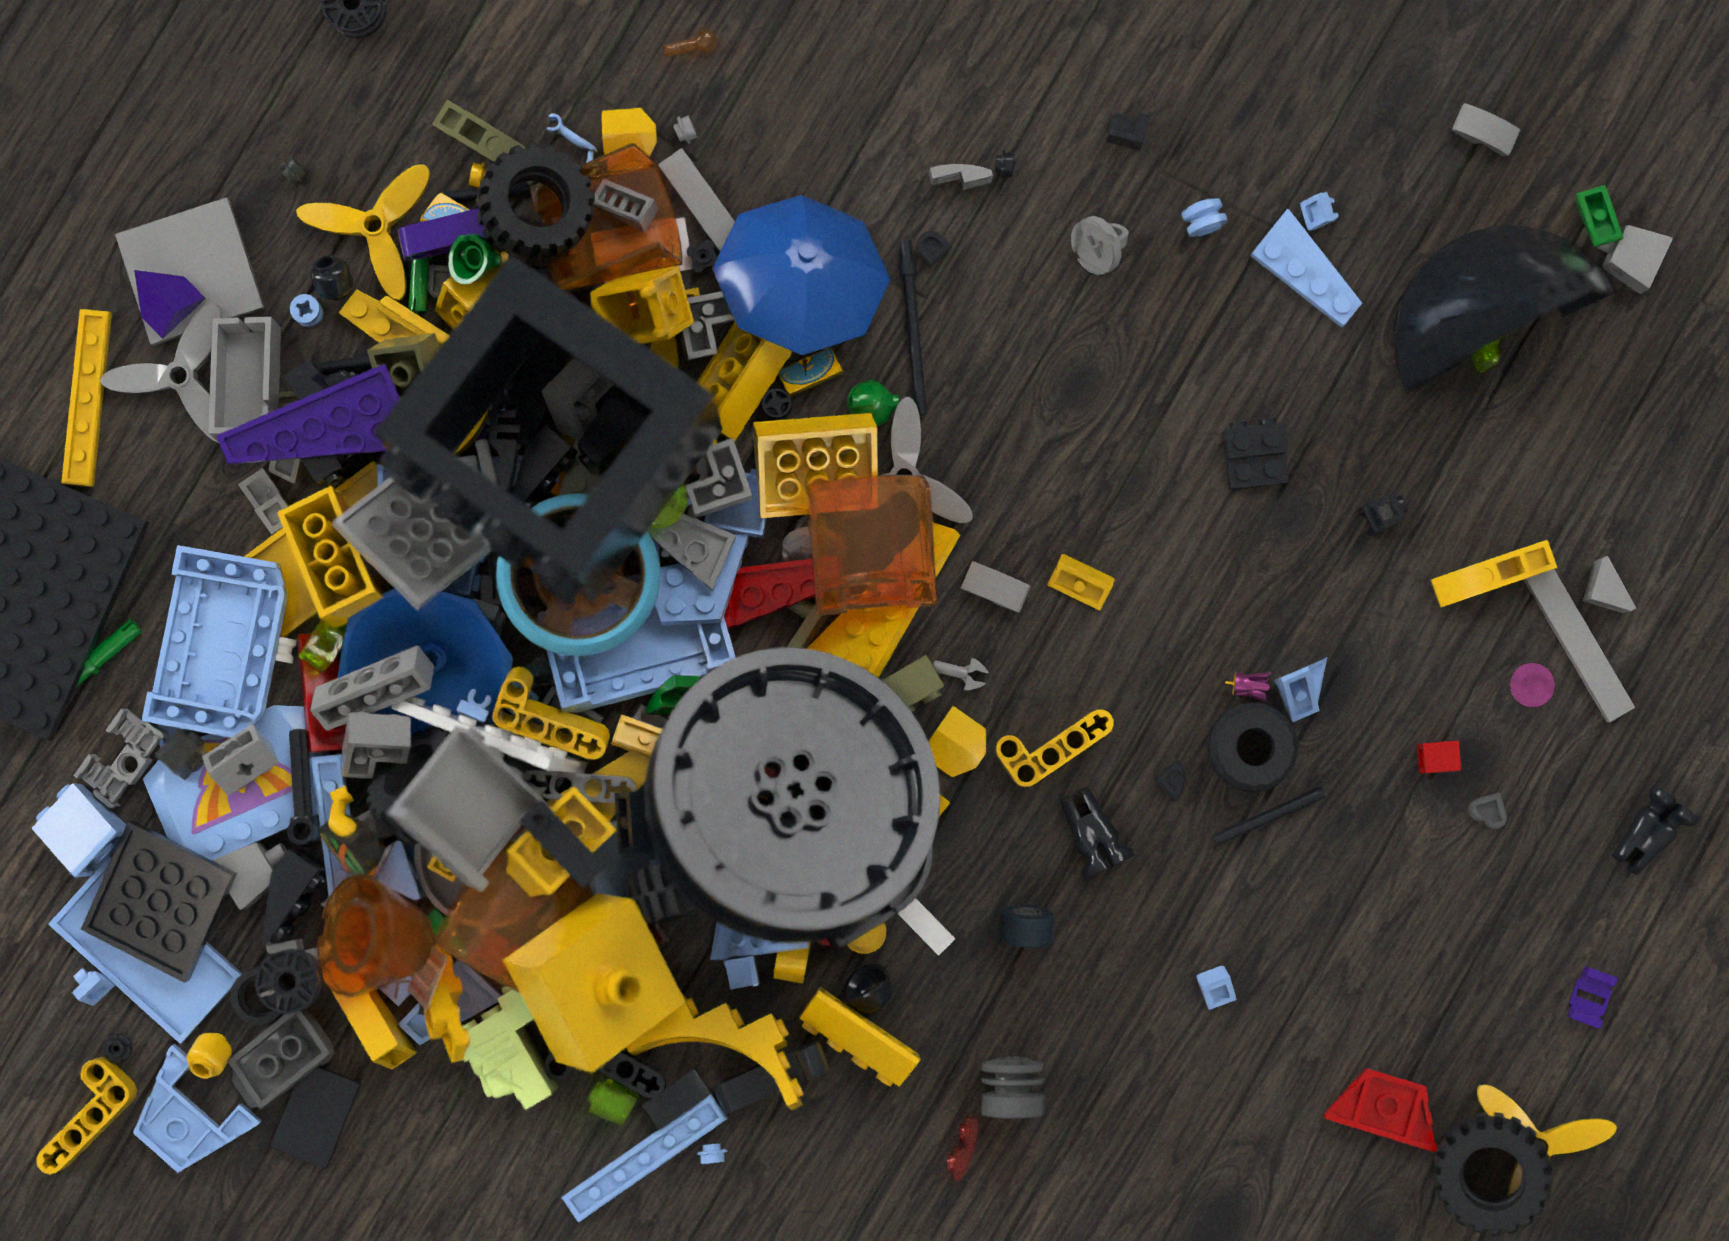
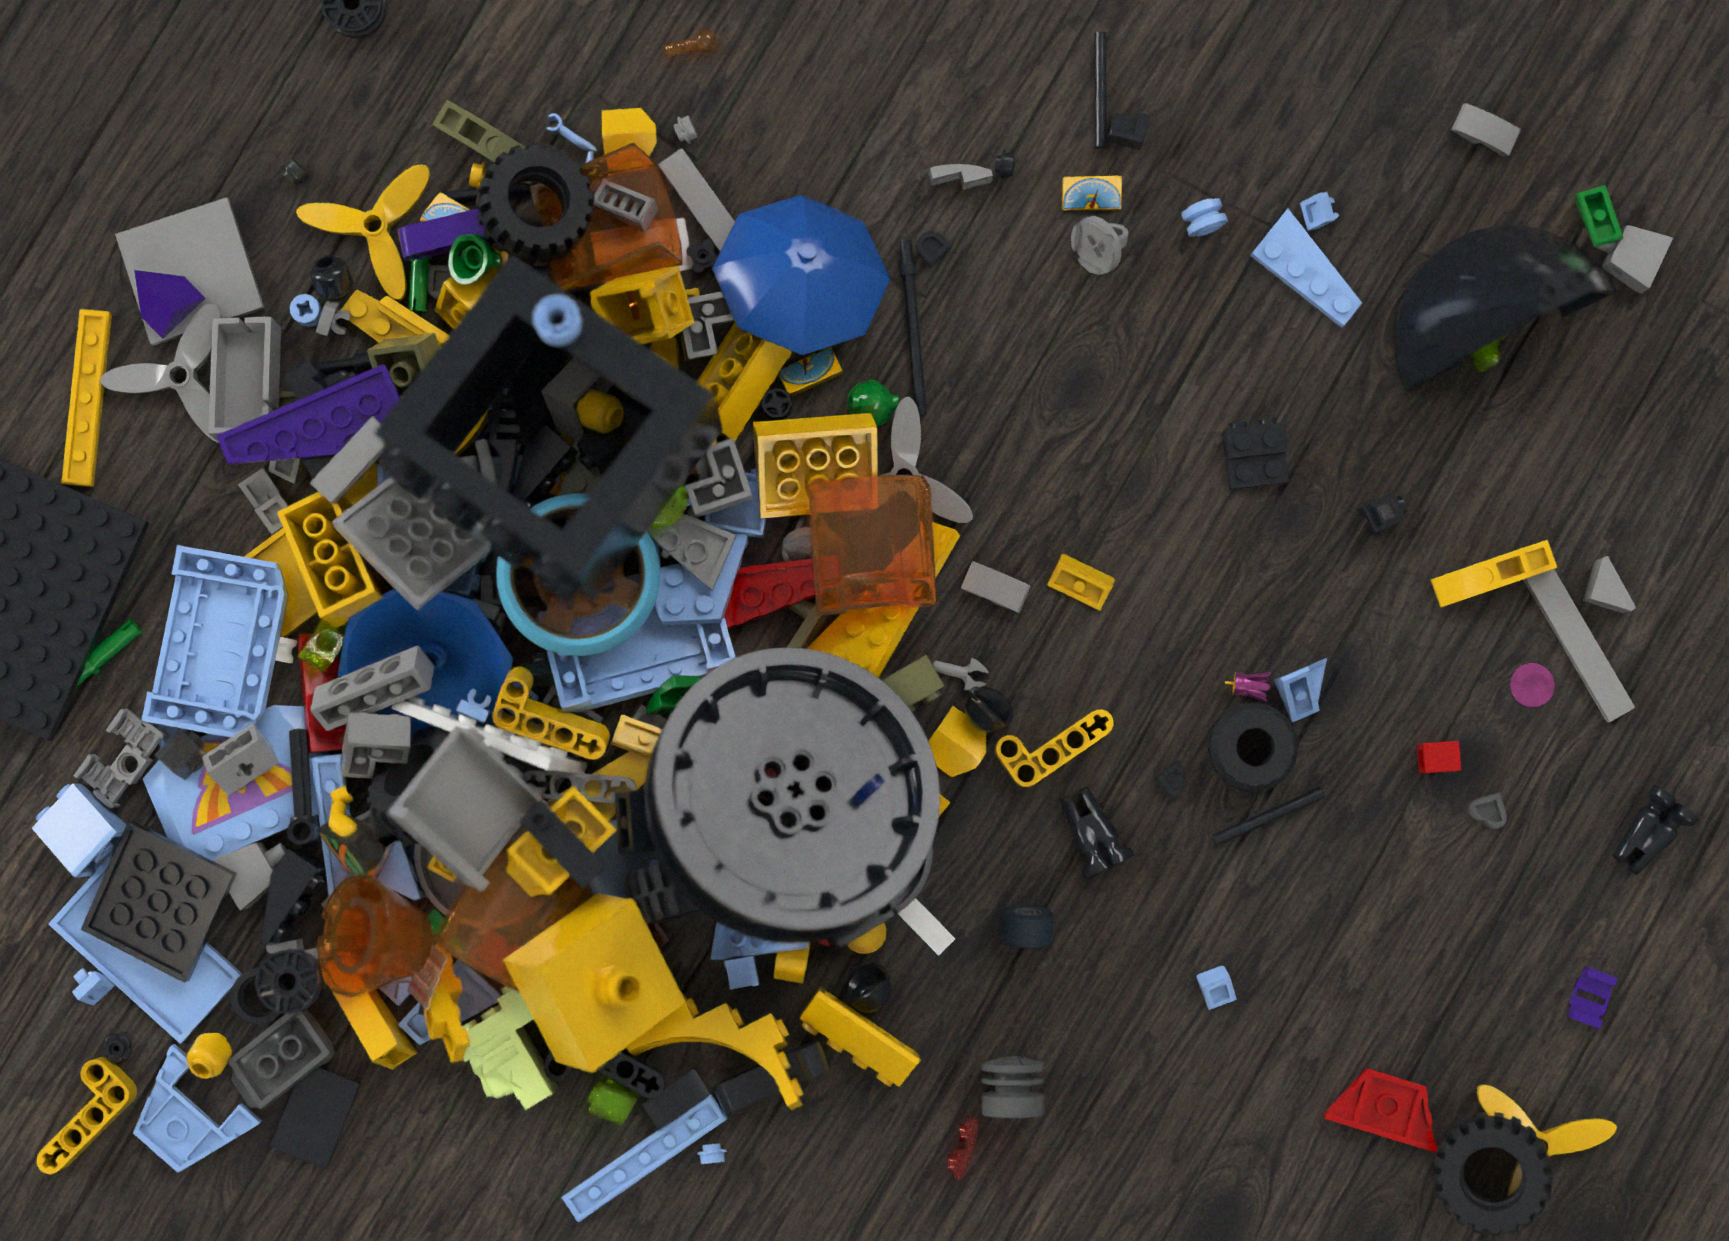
(329, 318): none -> light grey tile
(349, 463): none -> light grey tile
(553, 307): none -> light blue wheel
(600, 411): none -> yellow head
(870, 786): none -> clear blue tile
(988, 709): none -> black helmet
(1091, 193): none -> slope
(1100, 89): none -> black bar

